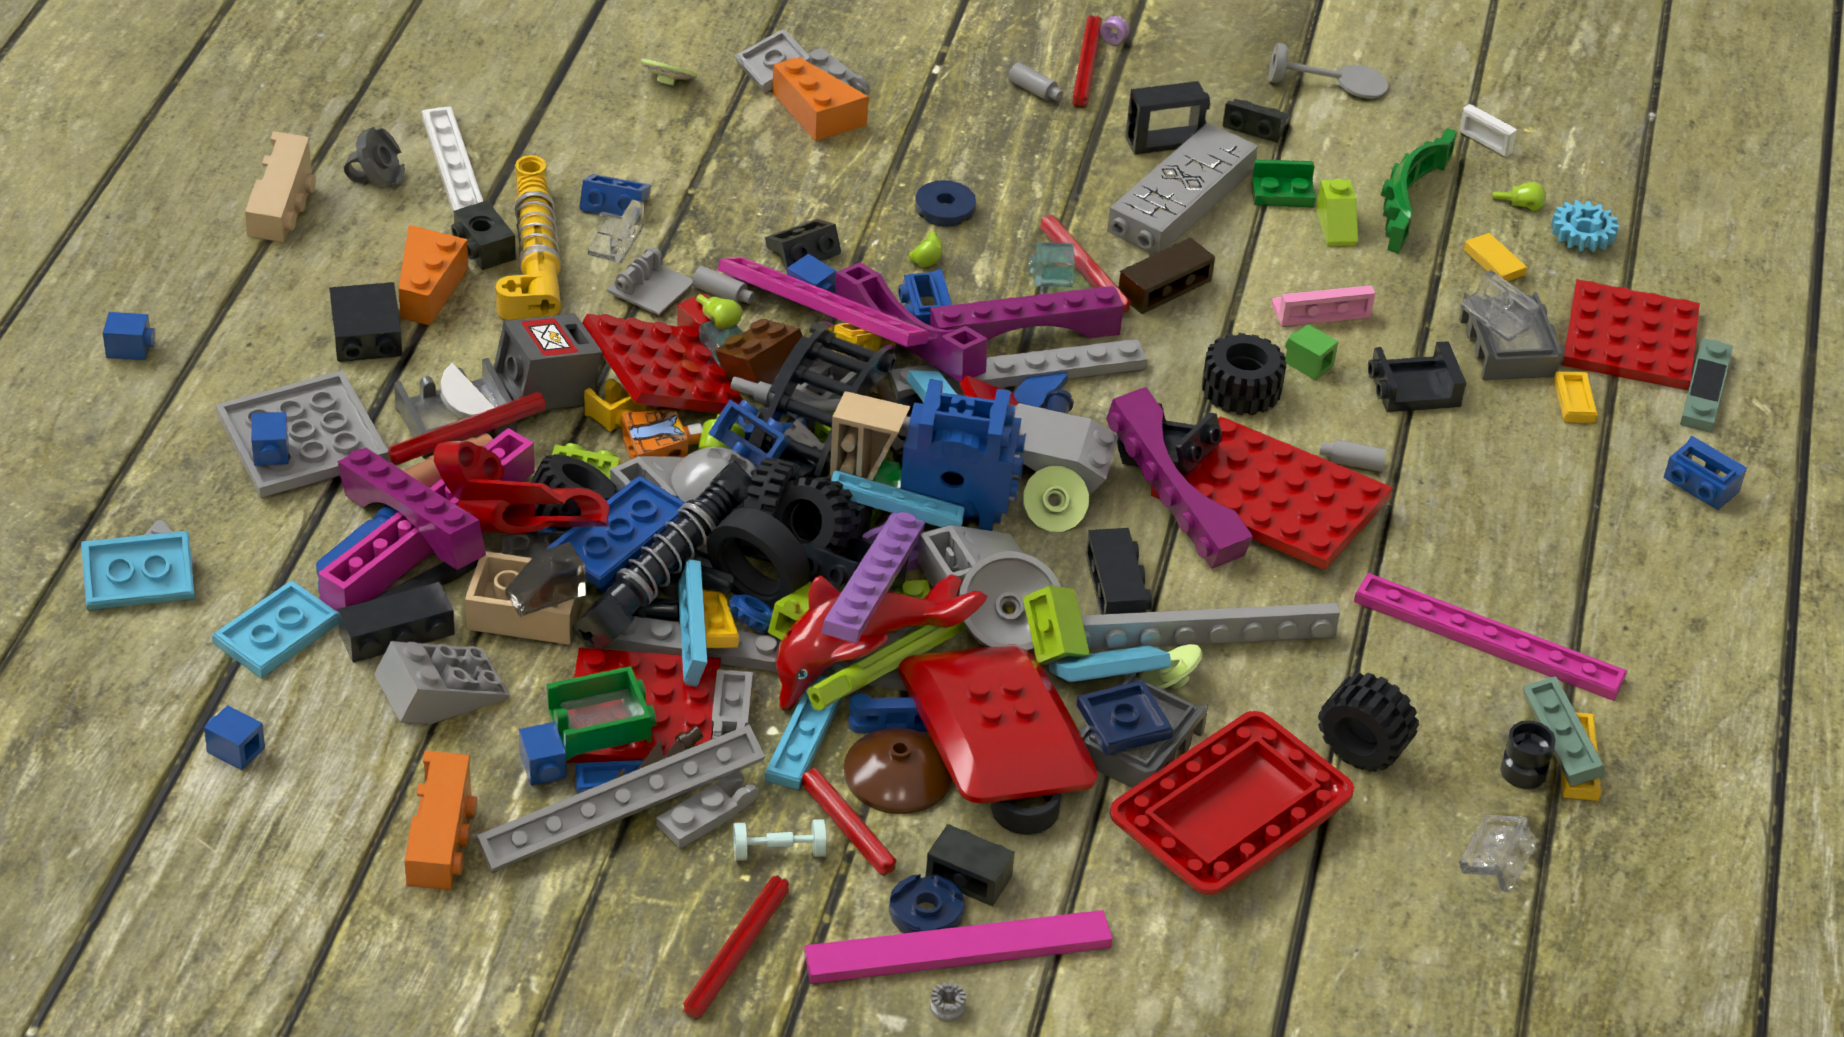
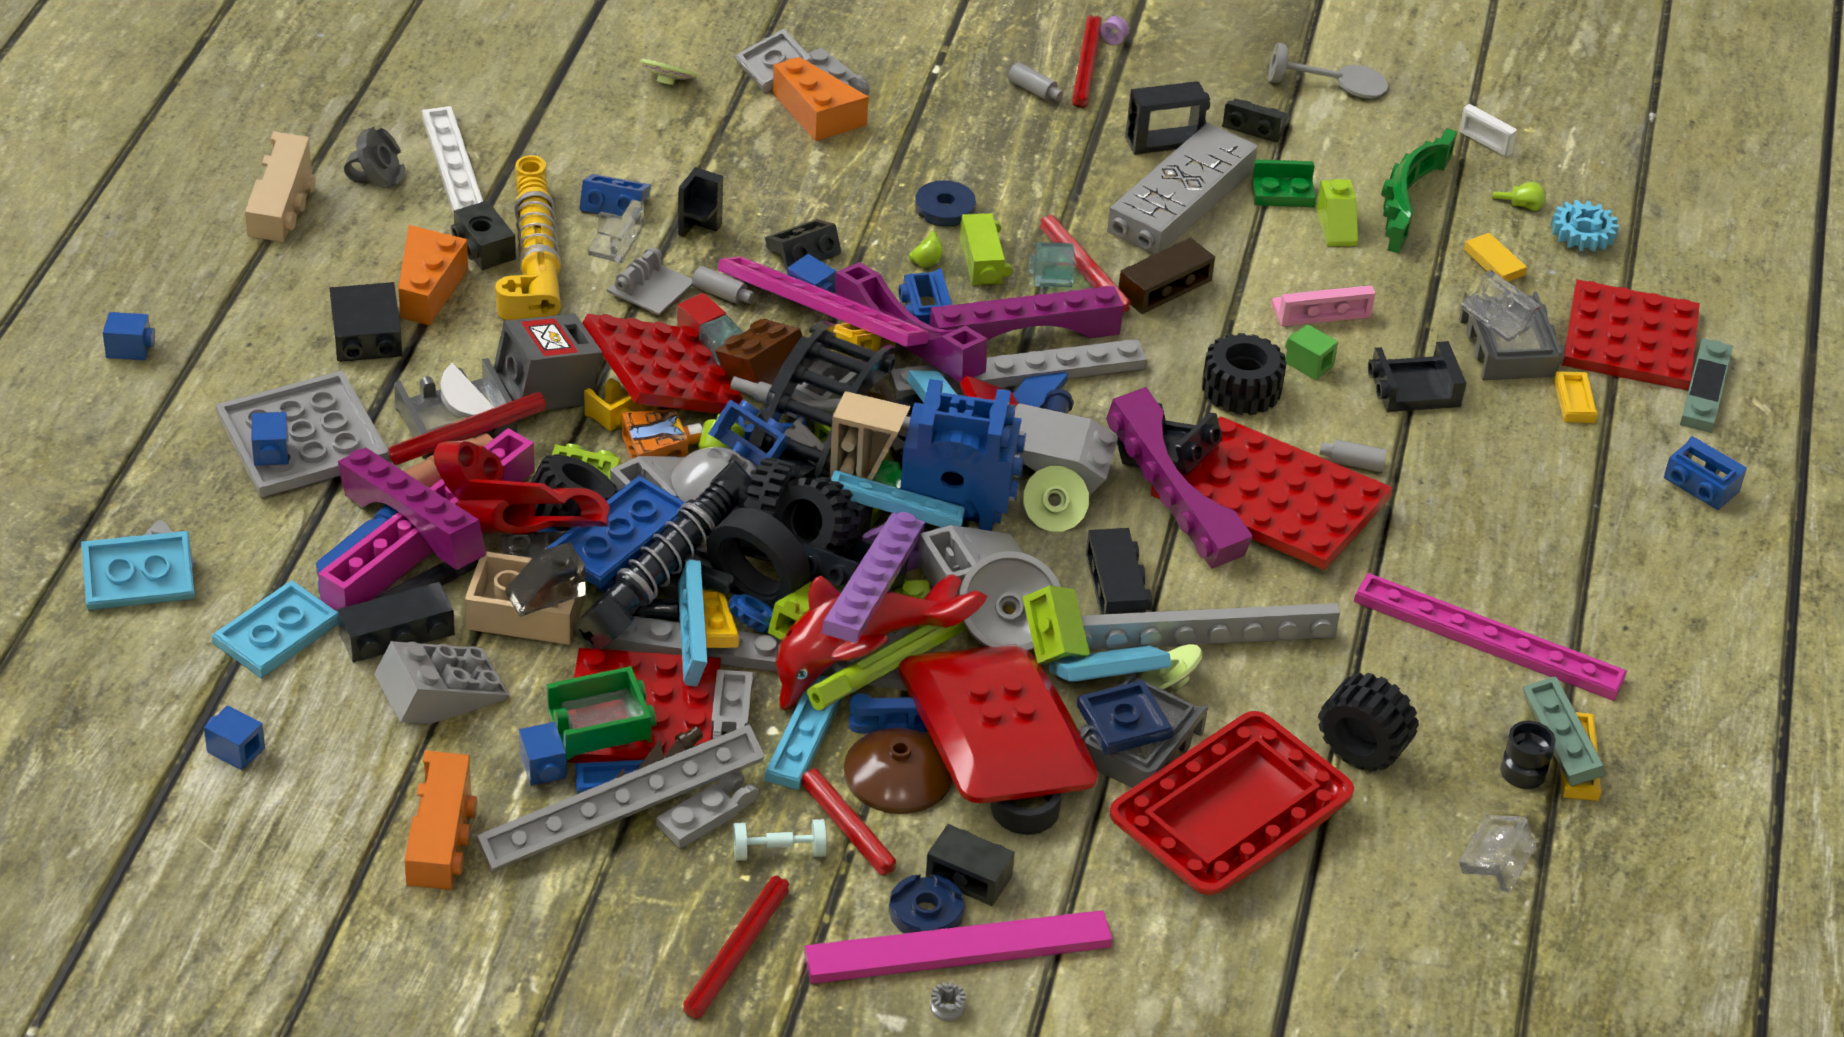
(700, 201): none -> black panel
(722, 312): lime piece -> none
(983, 249): none -> lime brick

